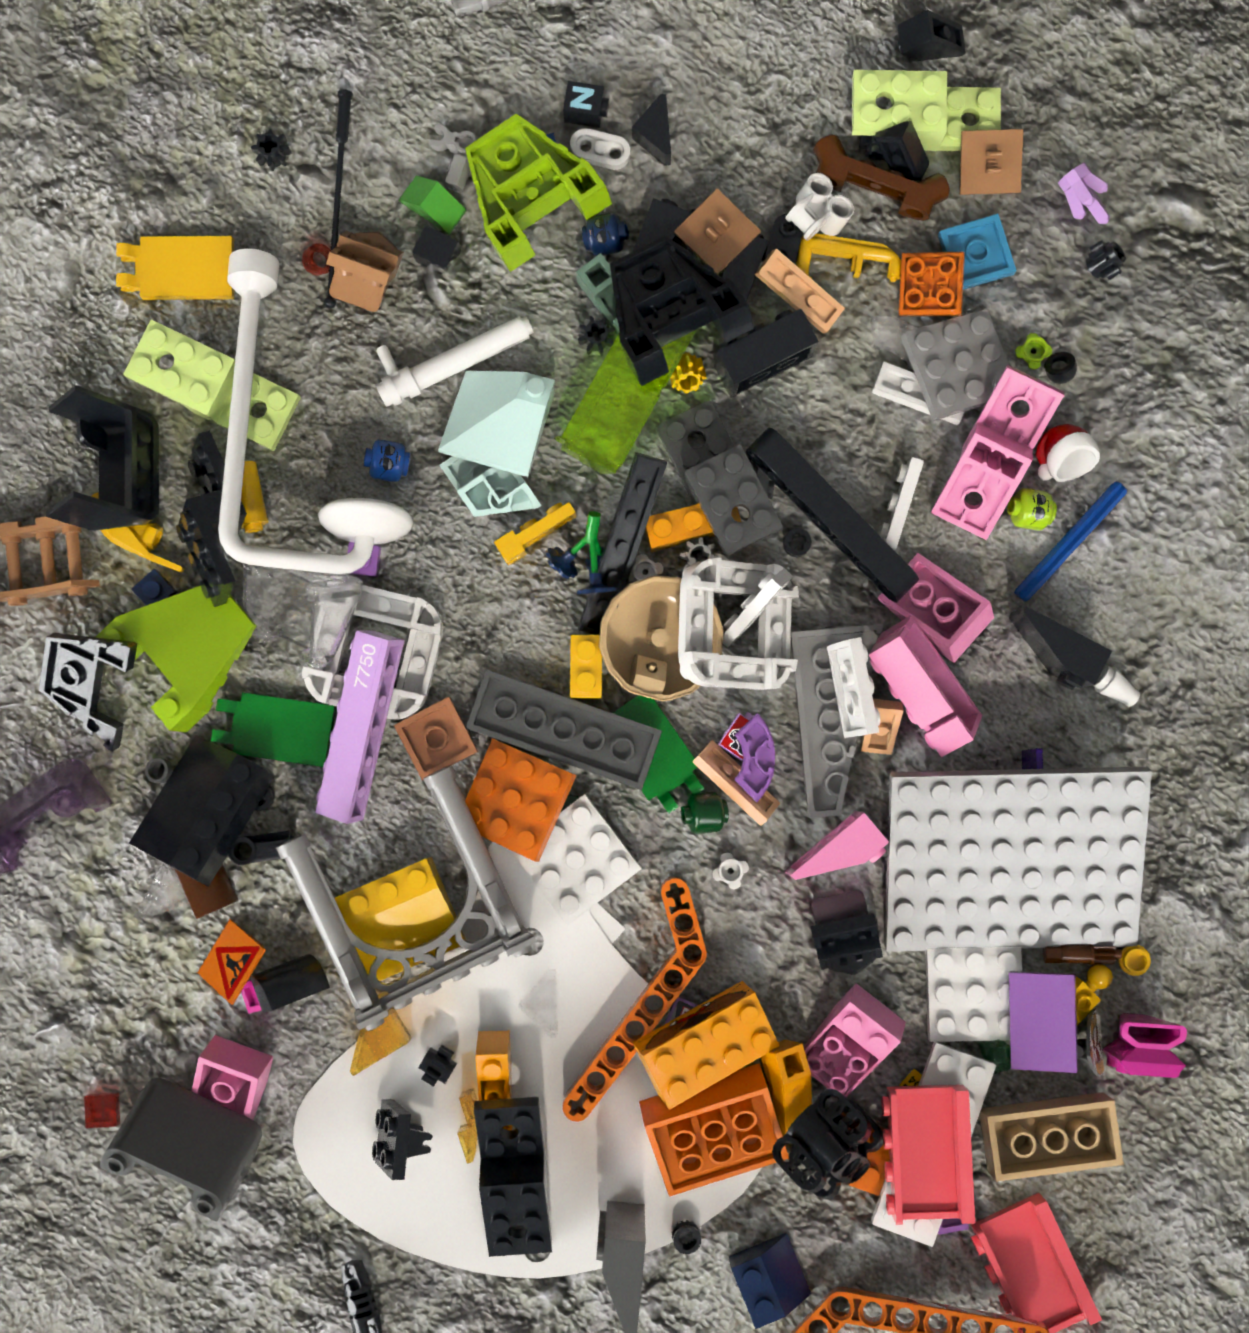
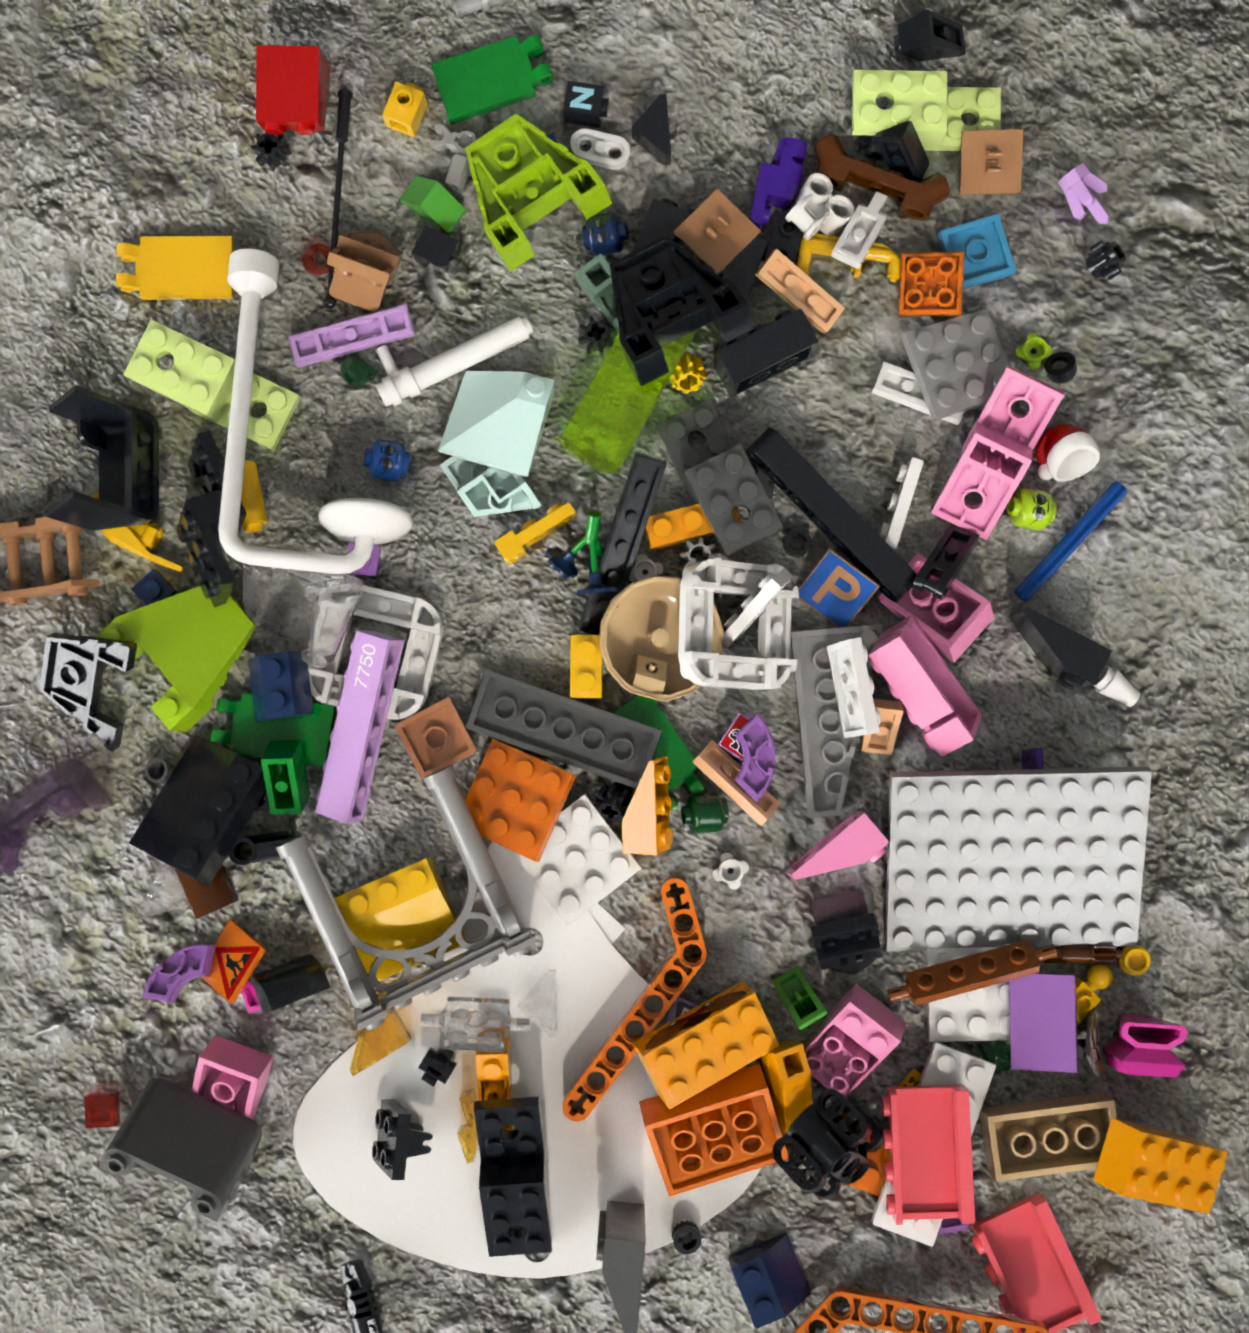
(178, 970): none -> medium lavender tile
(280, 686): none -> dark blue slope
(285, 777): none -> green brick
(291, 88): none -> red slope
(351, 335): none -> lavender plate
(357, 371): none -> clear green plate
(405, 108): none -> yellow brick
(475, 1024): none -> clear plate
(490, 77): none -> green tile
(613, 801): none -> black gear
(647, 819): none -> slope
(780, 180): none -> dark purple plate
(799, 997): none -> bright green slope
(837, 589): none -> blue piece
(861, 232): none -> white hinge
(946, 561): none -> black plate
(972, 972): none -> dark orange plate
(1160, 1166): none -> light orange brick

